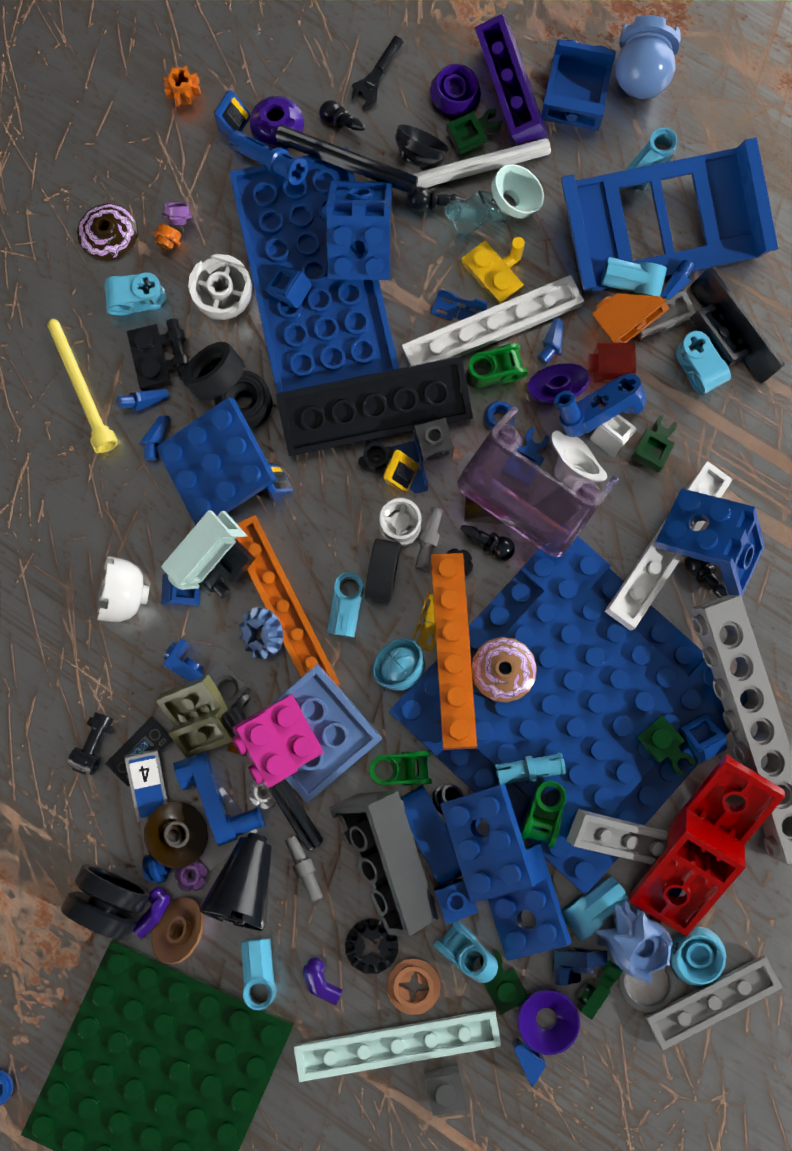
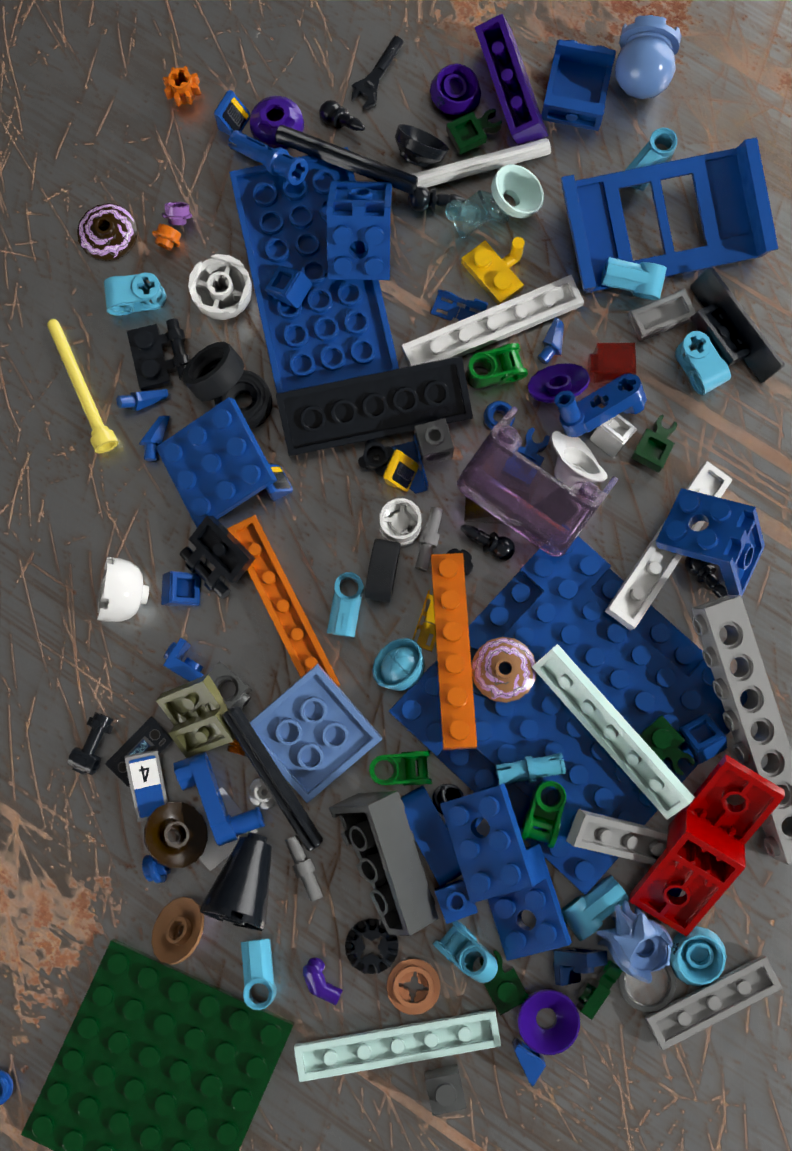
(105, 902): black wheel -> none
(160, 902): dark purple arm -> none
(197, 882): medium lavender plate -> none
(201, 550): light aqua window -> none
(271, 632): medium blue gear -> none
(276, 741): dark pink plate -> none
(613, 732): none -> light aqua plate
(628, 314): orange slope -> none
(678, 280): blue bar -> none

